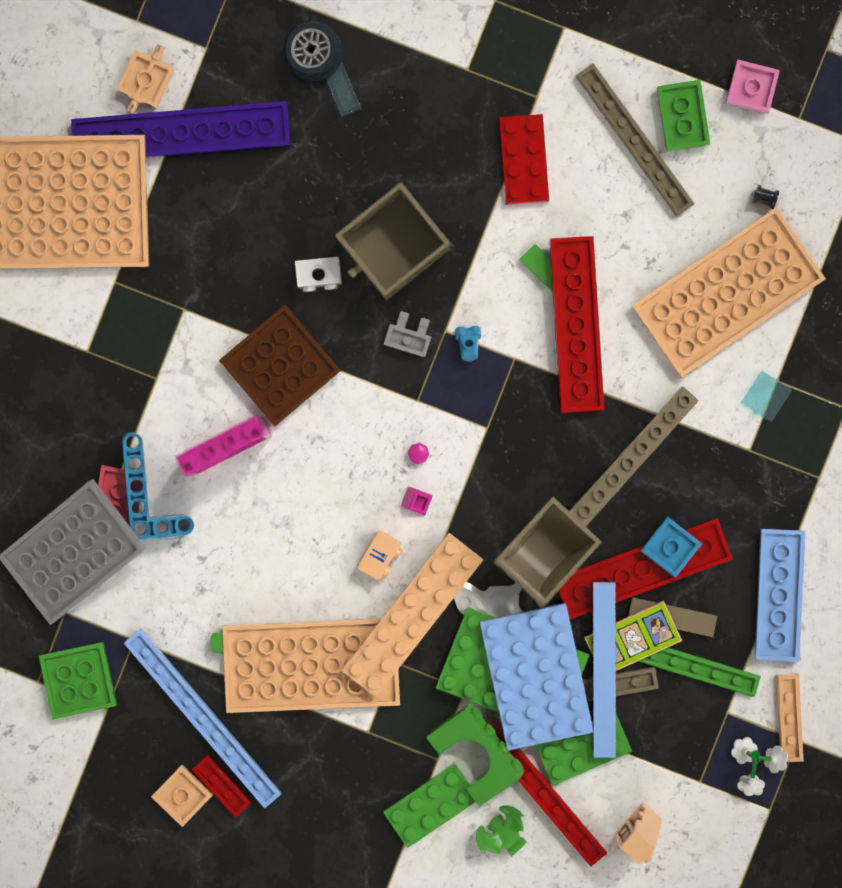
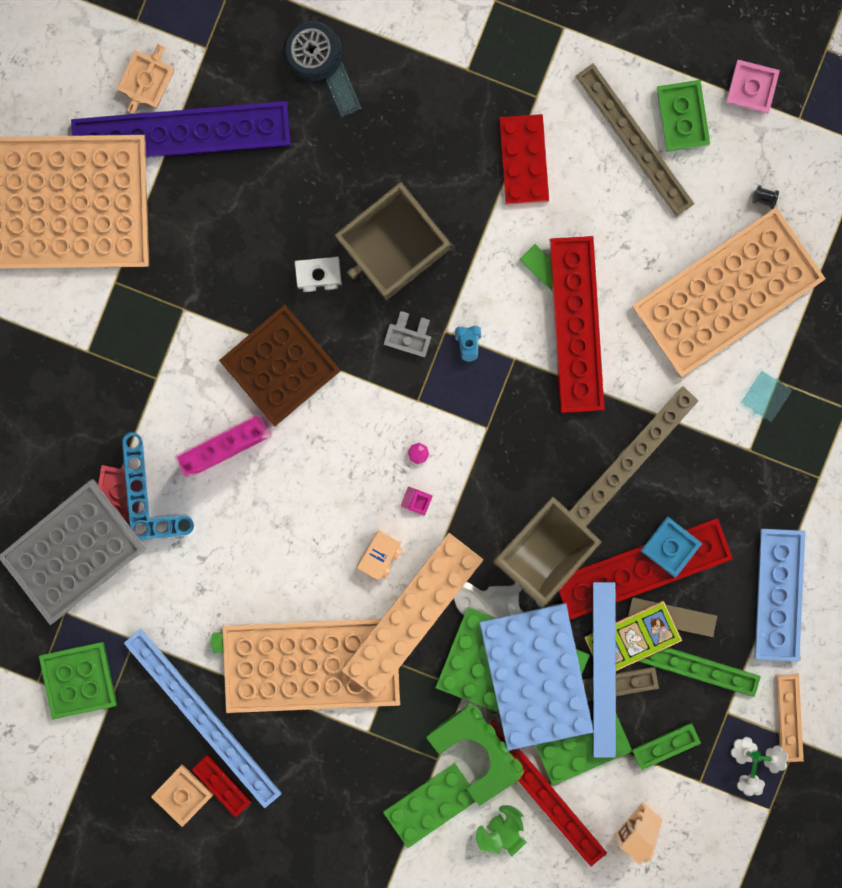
(666, 746): none -> bright green plate

